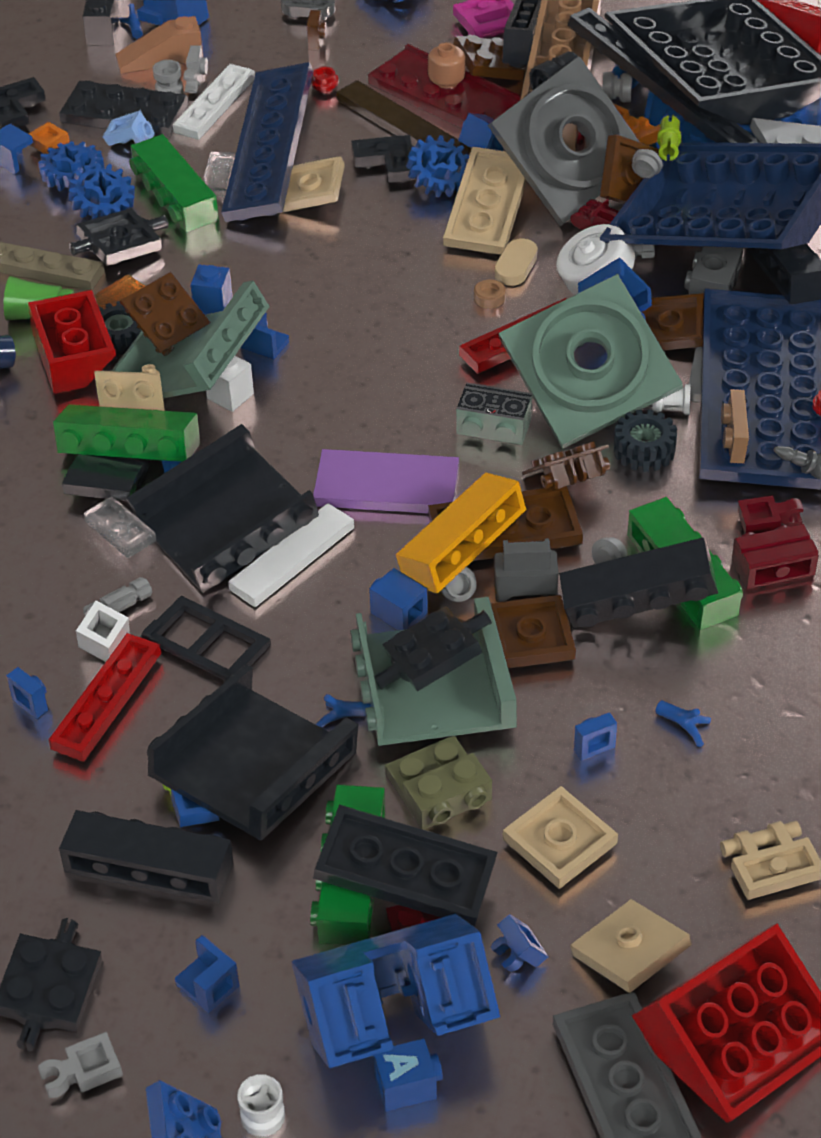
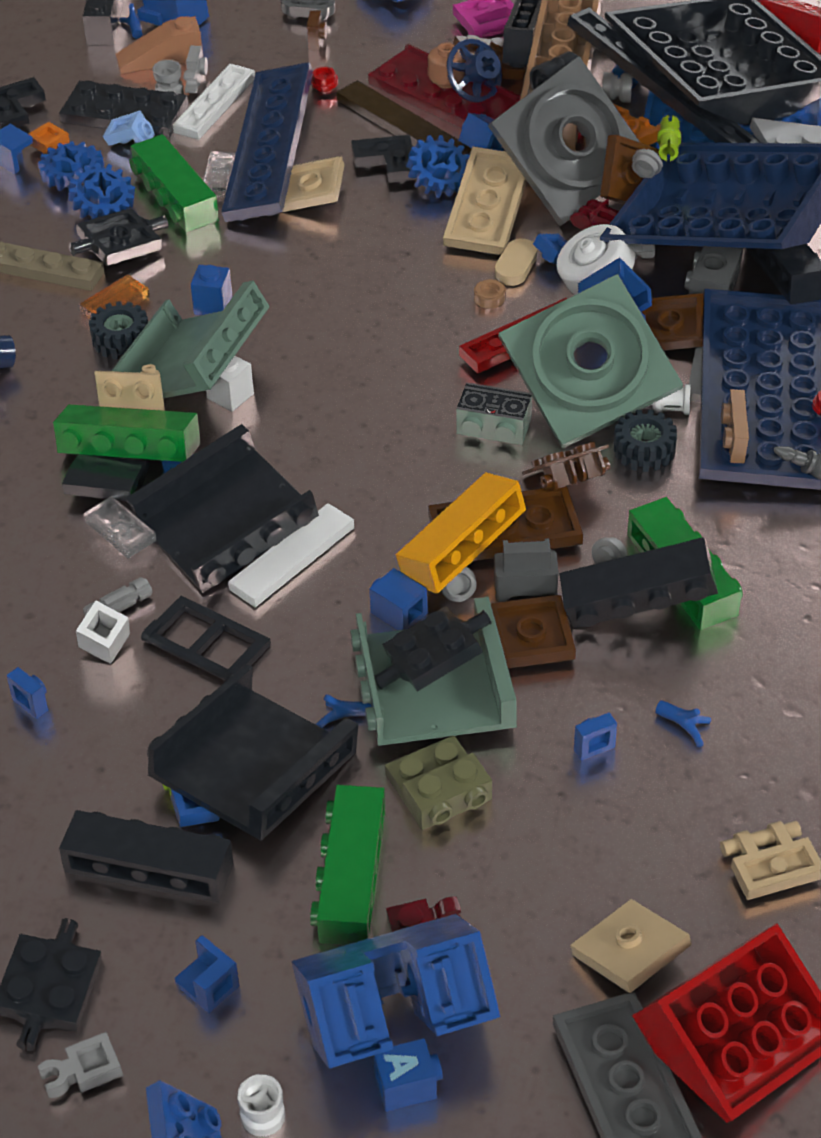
(20, 292): bright green plant -> none
(70, 339): red slope -> none
(104, 697): red plate -> none
(165, 313): reddish brown hinge -> none
(265, 340): blue panel -> none
(385, 480): medium lavender tile -> none
(405, 865): black plate -> none
(478, 68): none -> dark blue wheel
(522, 944): blue tile -> none
(549, 246): none -> blue plate
(560, 837): tan plate -> none
(765, 515): dark red plate -> none
(774, 556): dark red brick -> none

